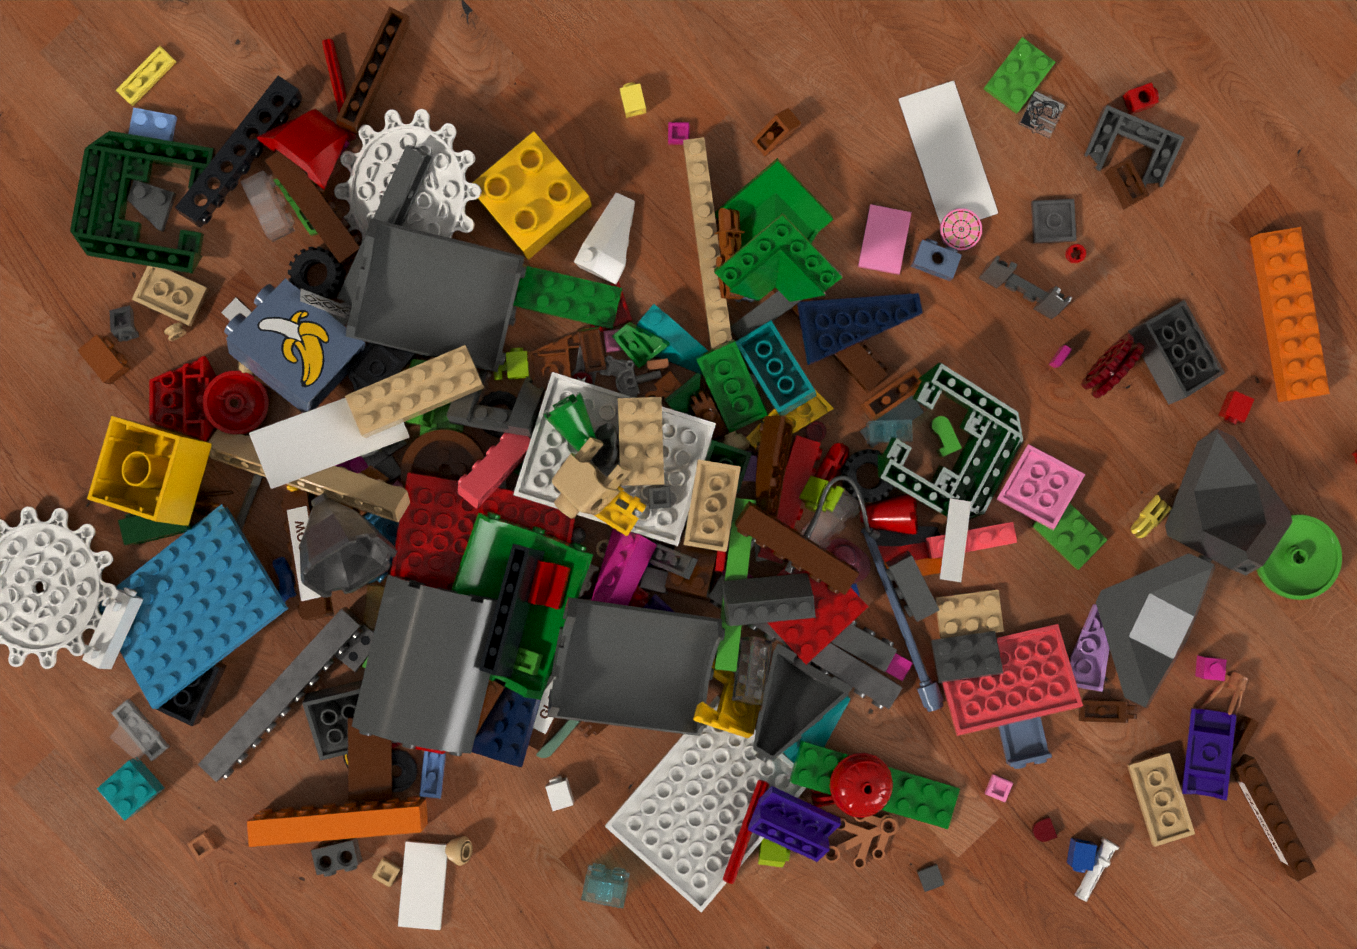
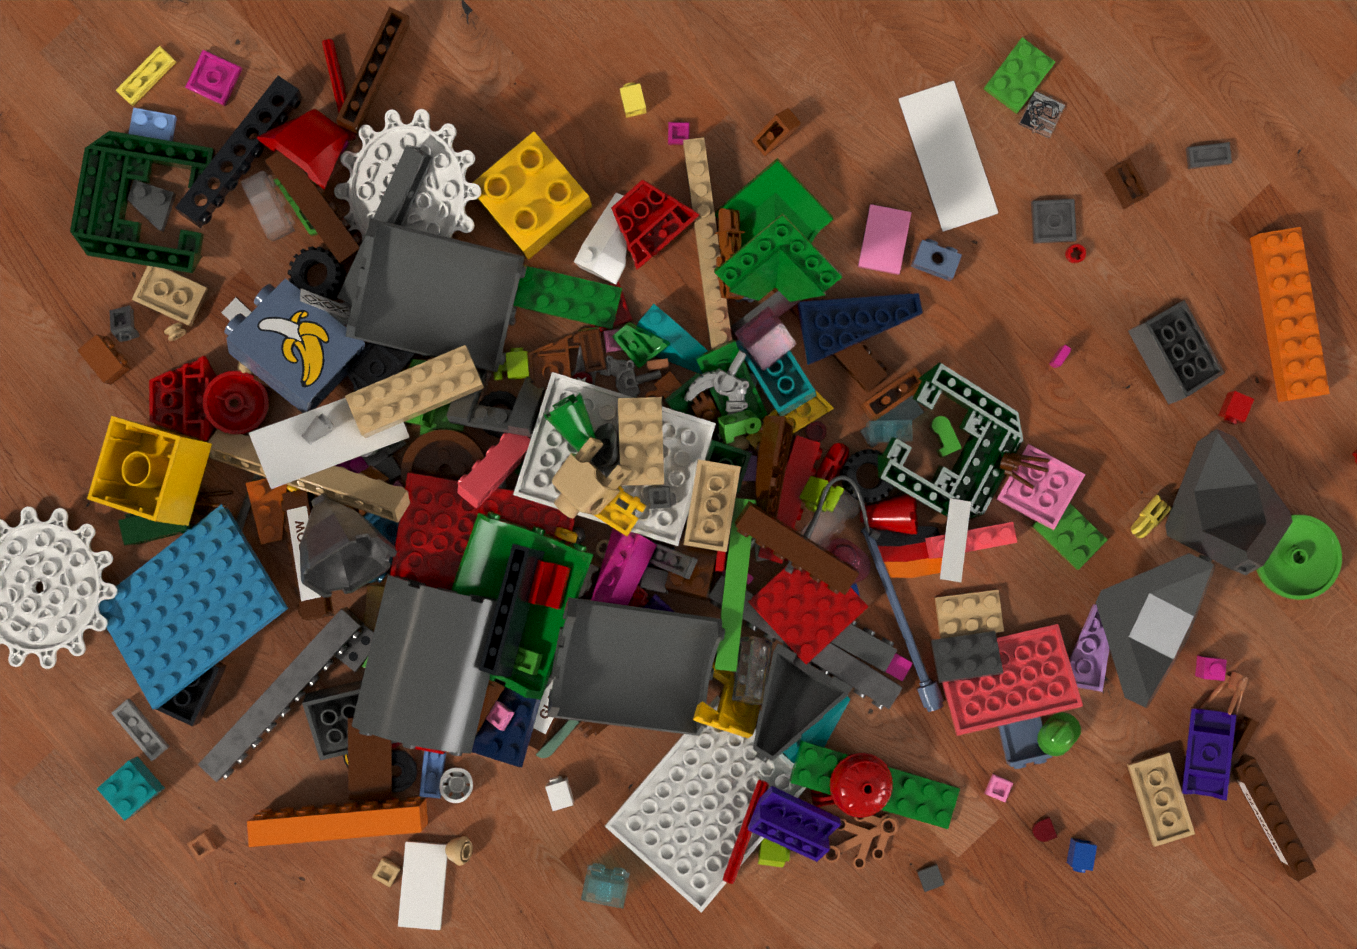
(112, 628): white brick -> none
(135, 735): clear piece -> none
(213, 77): none -> dark pink tile
(267, 509): none -> orange wing
(286, 578): blue arm -> none
(318, 428): none -> light grey cone
(335, 852): dark grey brick -> none
(456, 785): none -> white helmet
(500, 715): none -> bright pink tile
(566, 534): none -> yellow tile
(650, 220): none -> red wedge
(725, 384): none -> light grey bar
(738, 424): none -> bright green leg
(765, 338): none -> clear pink slope
(768, 599): dark grey slope -> none
(911, 586): dark grey brick -> none
(960, 229): bright pink tile -> none
(1012, 462): none -> reddish brown plant
(1048, 303): dark grey wedge -> none
(1059, 734): none -> bright green piece
(1102, 860): white pin -> none
(1106, 711): reddish brown hinge -> none
(1112, 366): dark red piece -> none
(1132, 100): red brick -> none
(1162, 141): dark grey wedge -> none
(1208, 155): none -> flat silver tile

